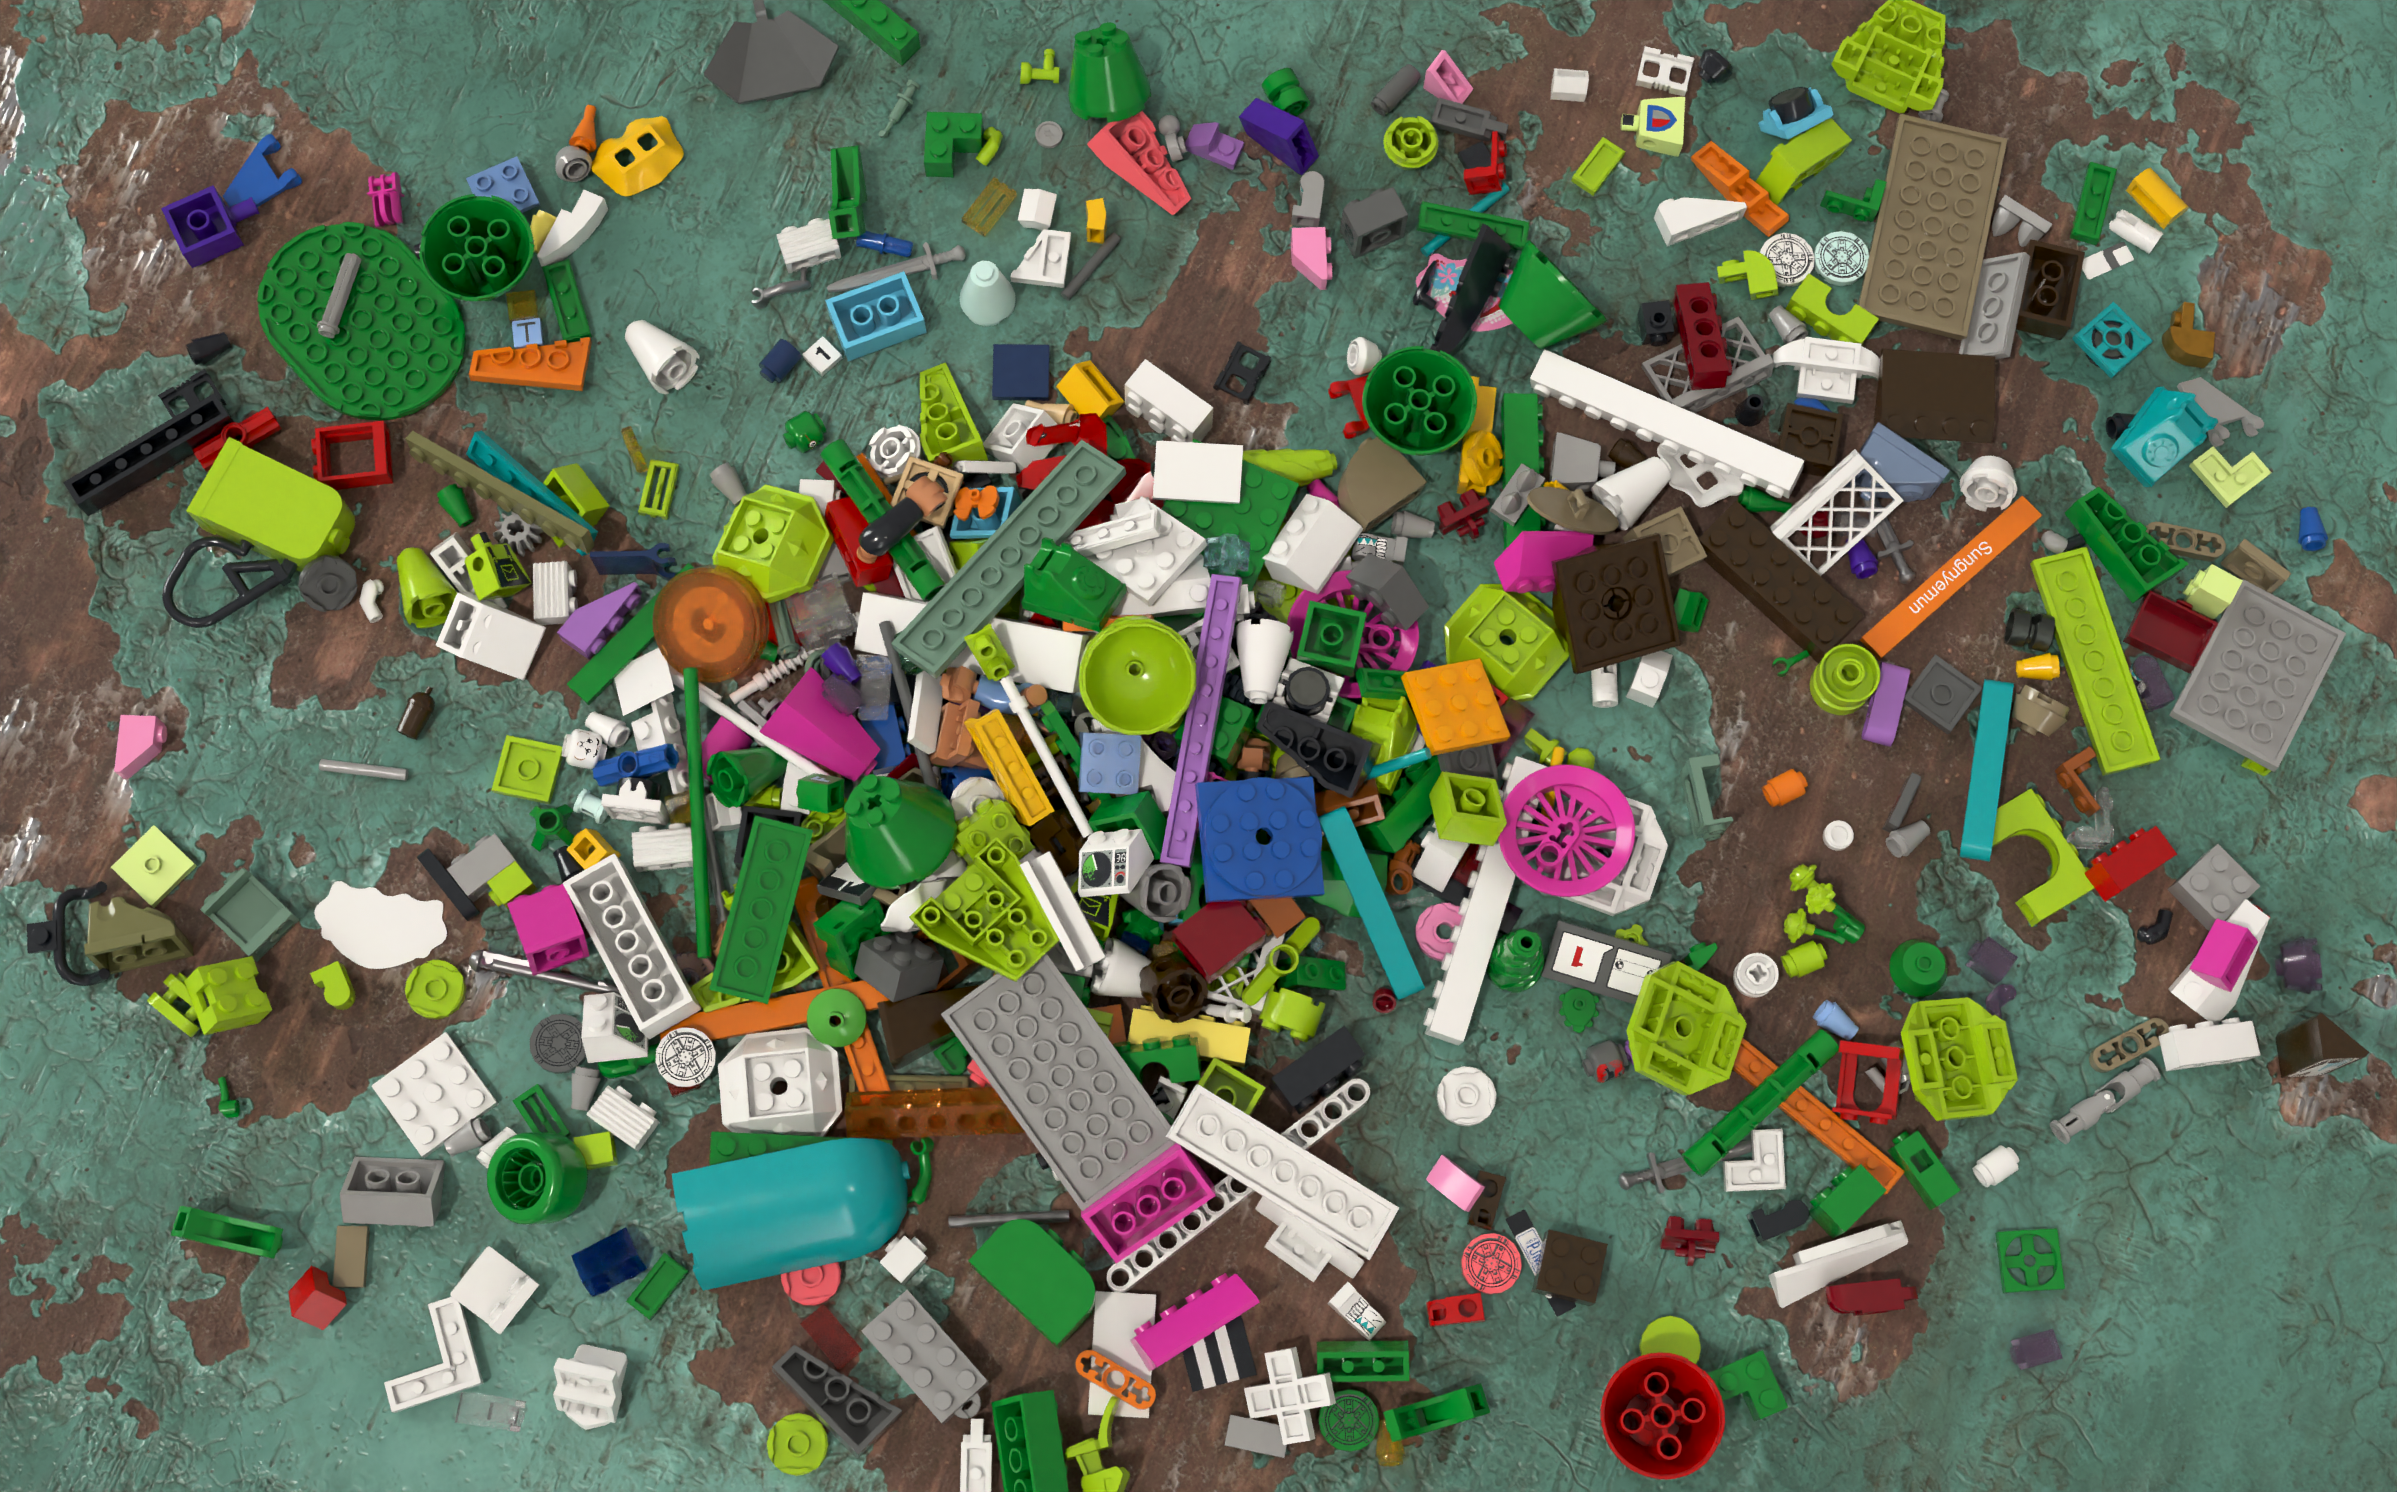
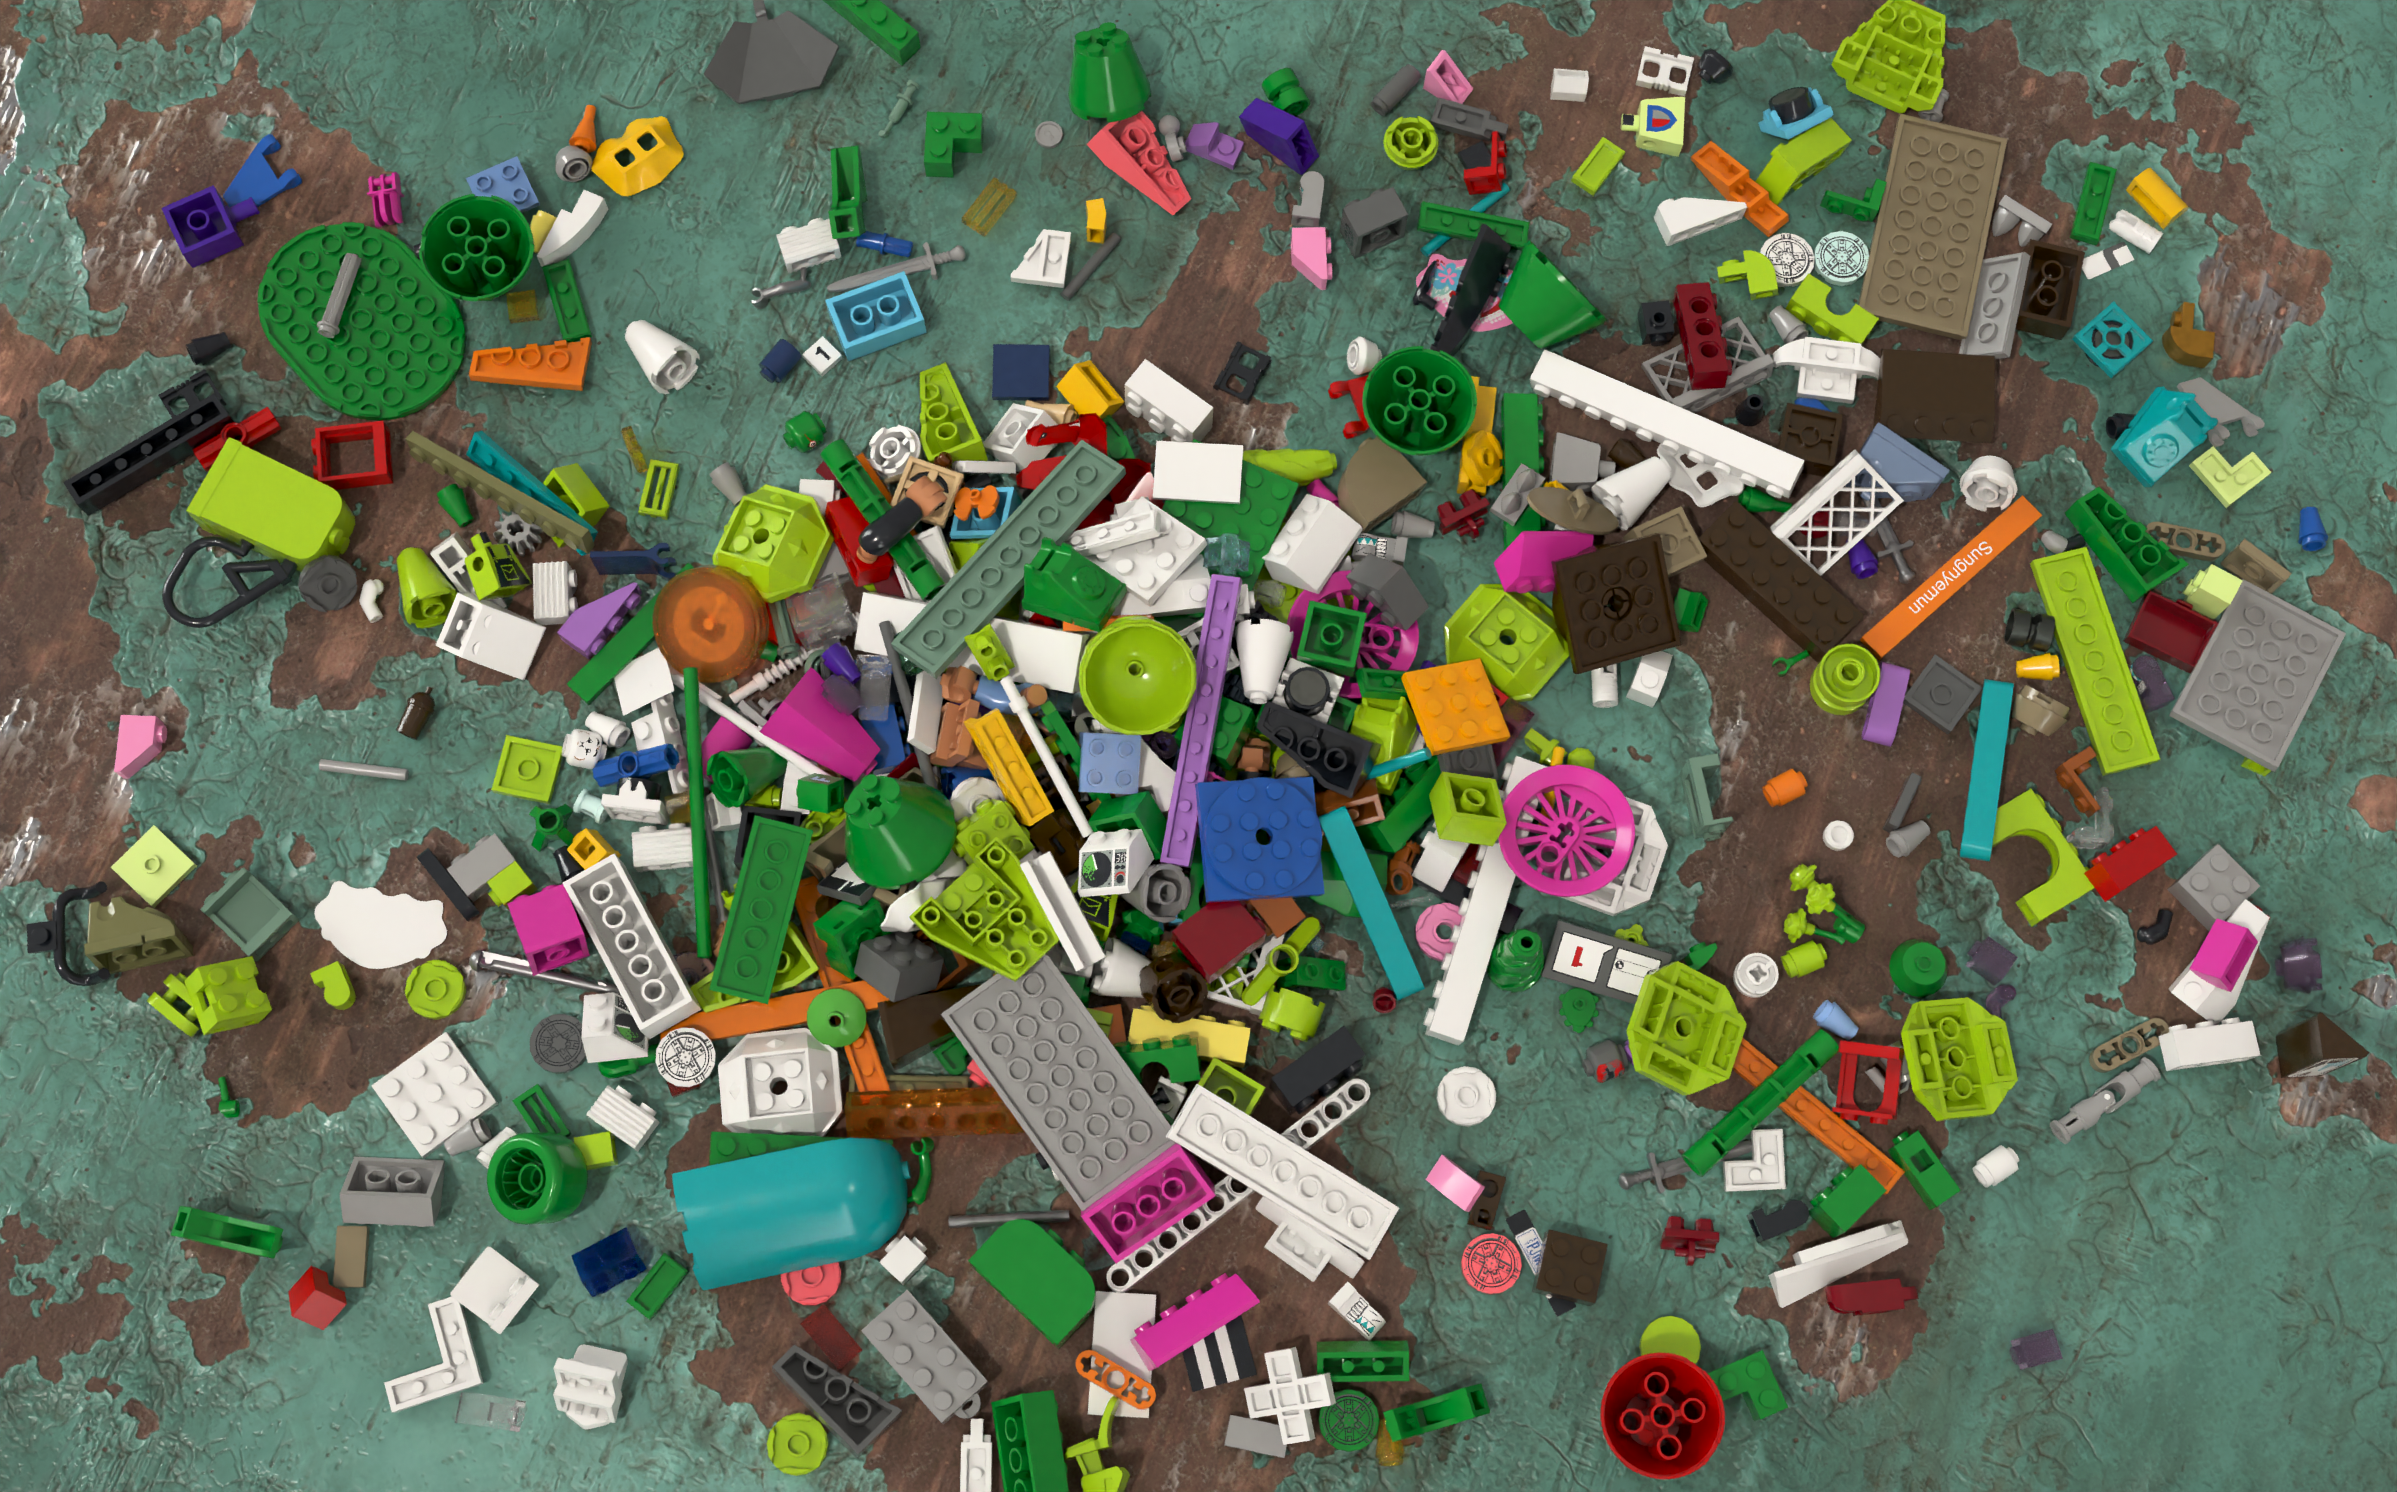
(527, 332): light blue tile -> none
(584, 1086): light grey cone -> none
(987, 295): light aqua cone -> none
(991, 147): lime arm -> none
(1037, 209): white piece -> none
(1048, 72): lime piece -> none
(1228, 1012): white piece -> none
(1456, 1310): red leg -> none
(2009, 1284): green piece -> none

